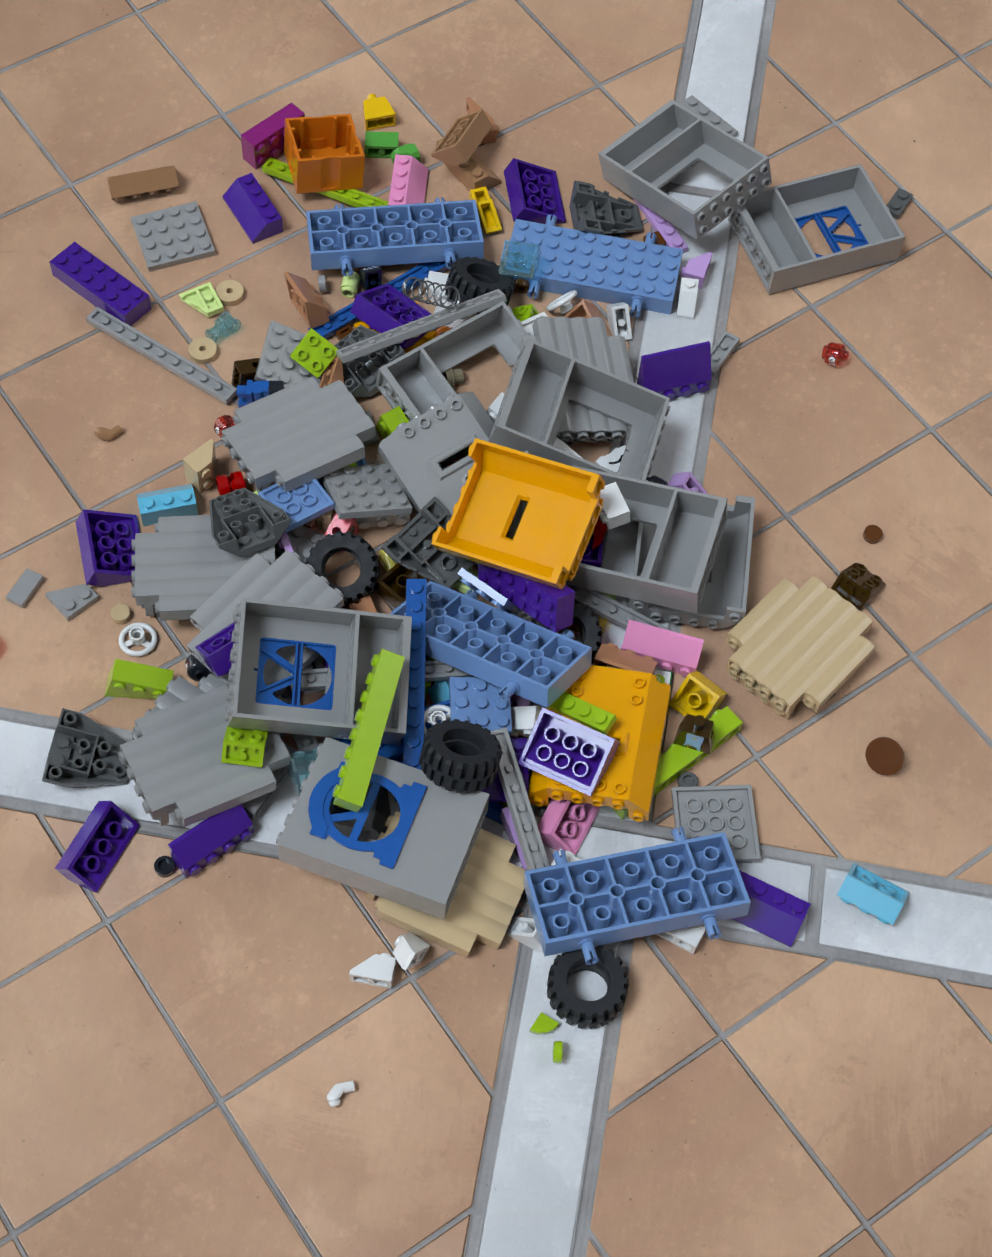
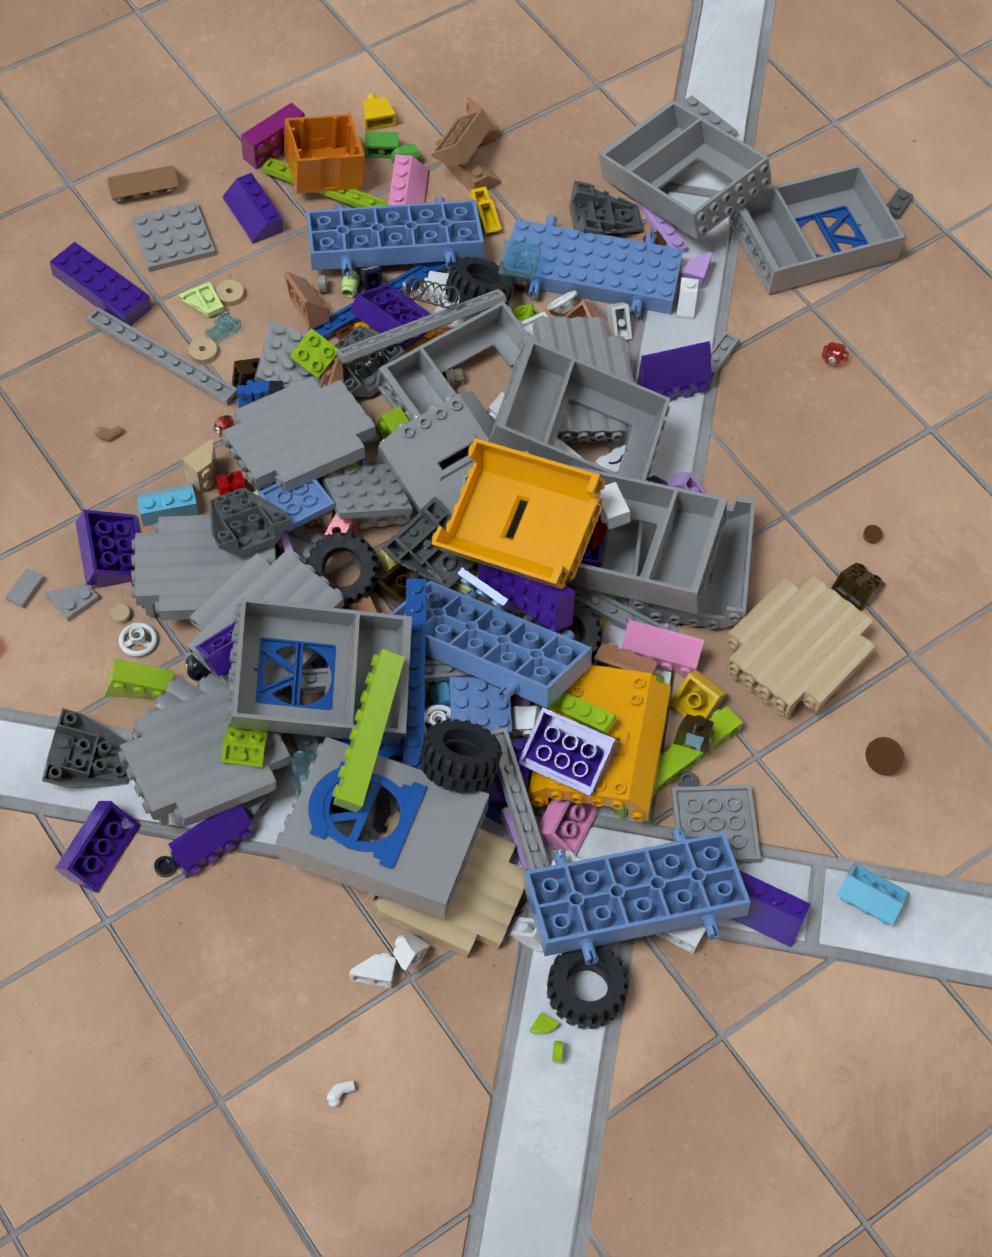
(533, 192): dark purple slope -> none

